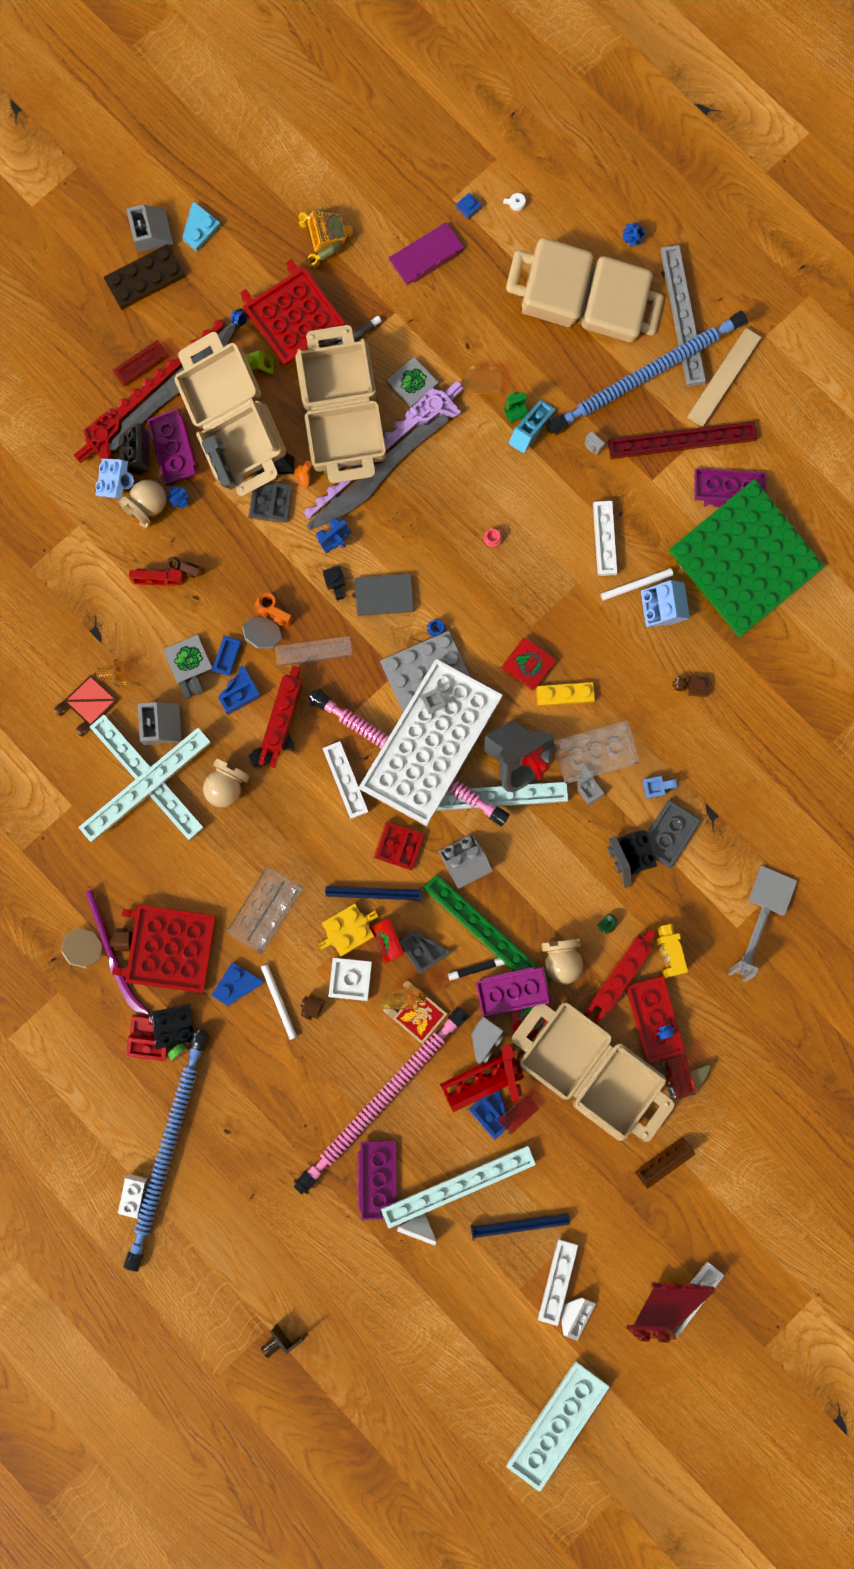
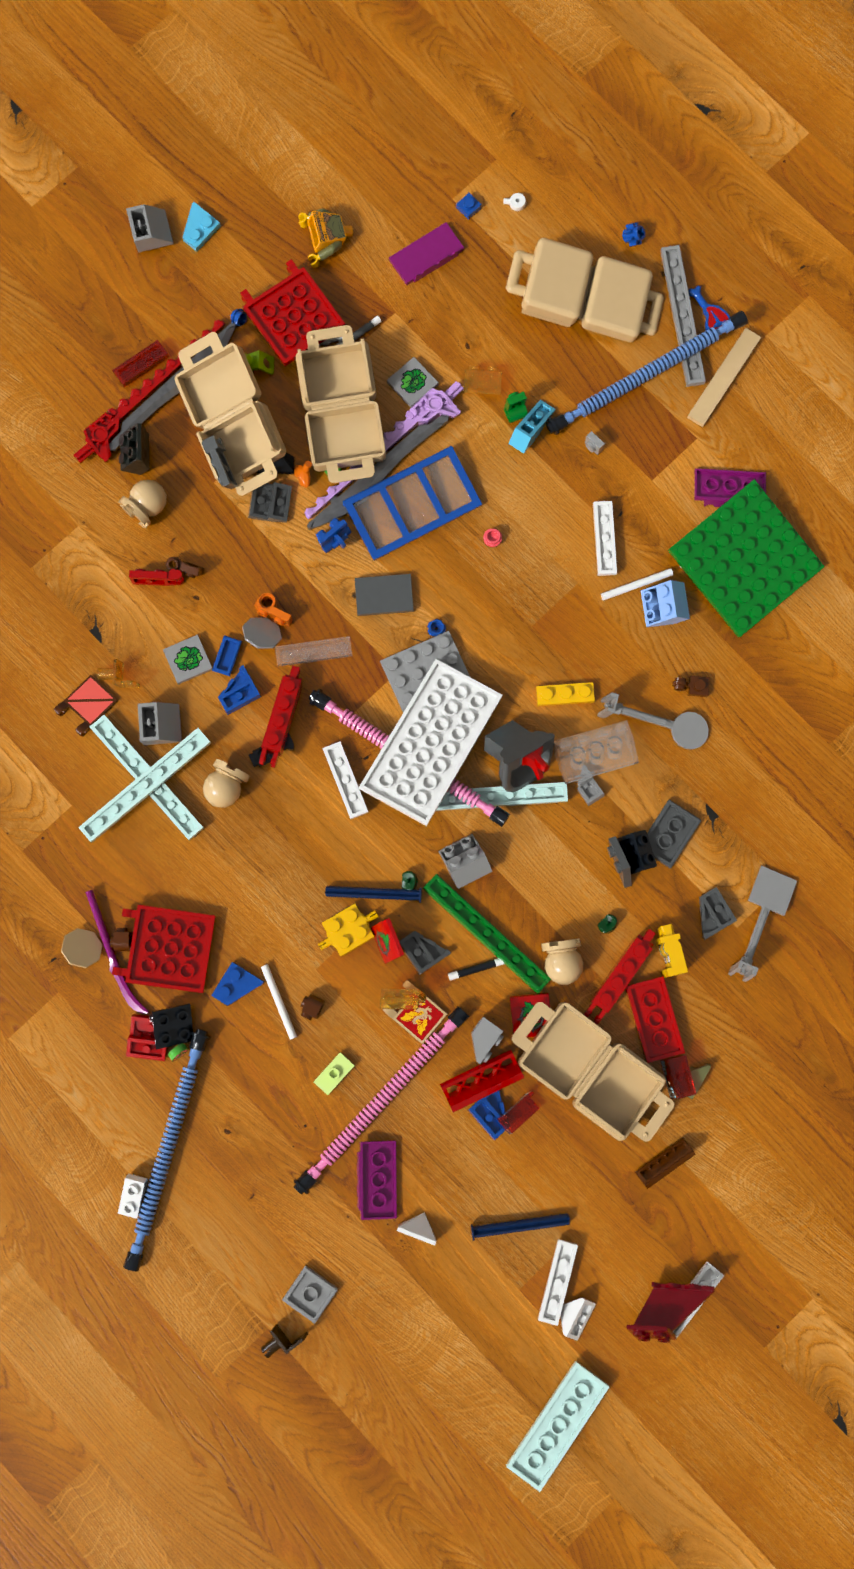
(109, 478): light blue plate -> none
(144, 277): dark brown plate -> none
(173, 447): magenta piece -> none
(178, 497): blue gear -> none
(191, 688): dark grey wheel -> none
(264, 910): clear slope -> none
(310, 1294): none -> light grey tile
(334, 580): black plate -> none
(334, 1073): none -> yellowish green plate
(350, 979): white plate -> none
(398, 846): red slope -> none
(409, 880): none -> dark green piece
(412, 503): none -> door
(433, 701): light grey plate -> none
(458, 1186): light aqua plate -> none
(511, 1071): red hinge -> none
(513, 991): magenta piece -> none
(528, 663): red slope -> none
(656, 787): medium blue plate -> none
(666, 1032): blue plate -> none
(682, 440): dark red tile -> none
(688, 729): none -> light grey piece
(714, 314): none -> blue piece
(714, 913): none -> dark grey wing

